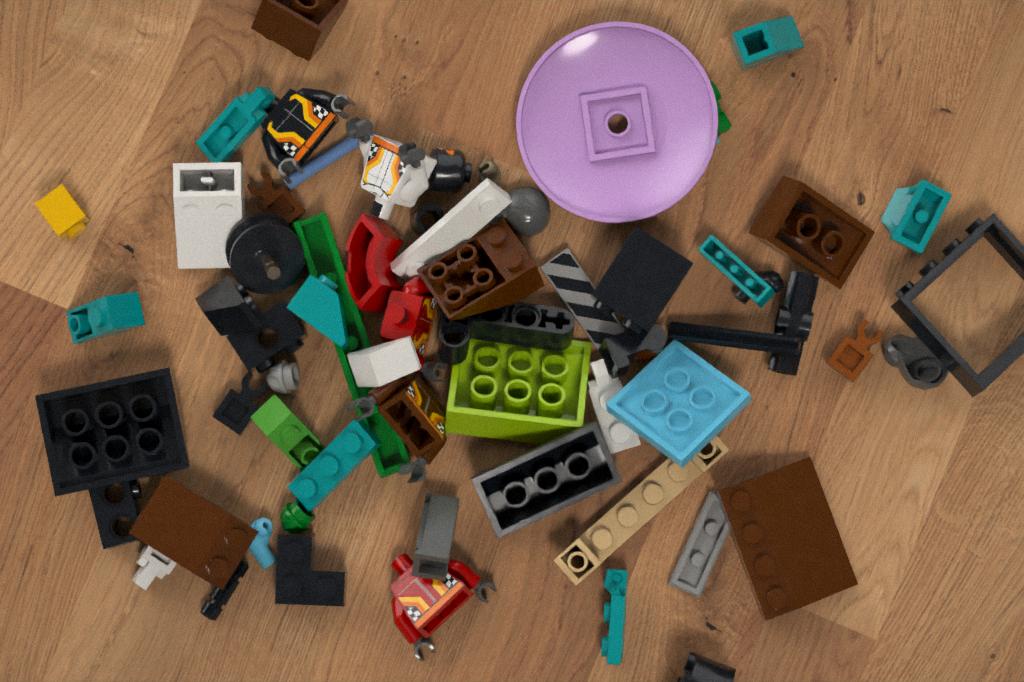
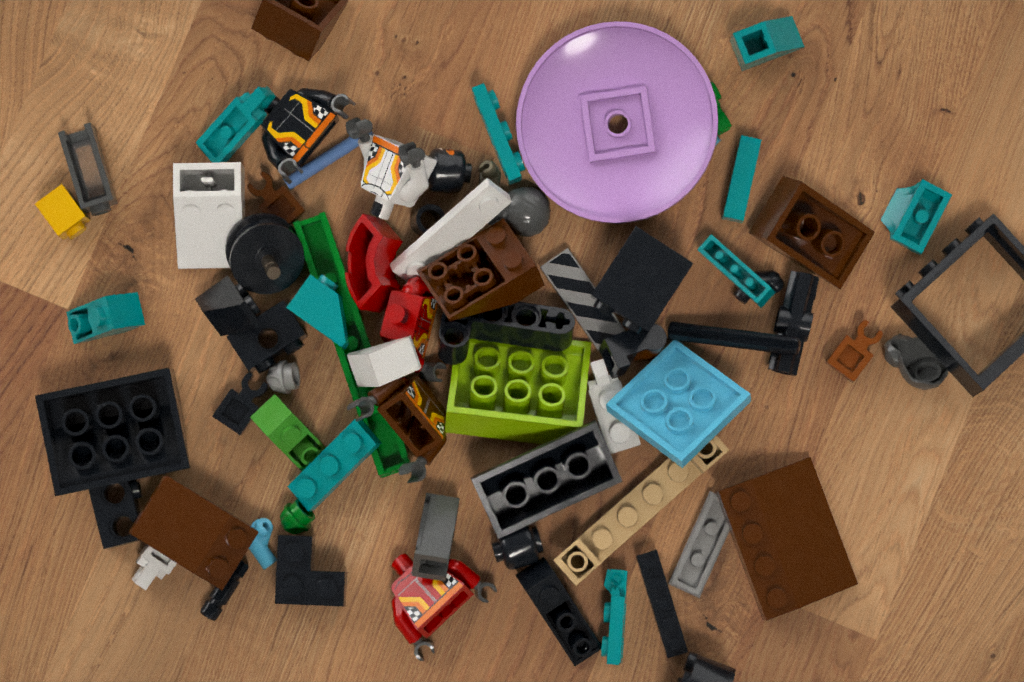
(88, 170): none -> dark grey window
(498, 133): none -> teal plate
(518, 548): none -> black head
(559, 611): none -> black slope
(661, 604): none -> black piece
(741, 179): none -> teal piece

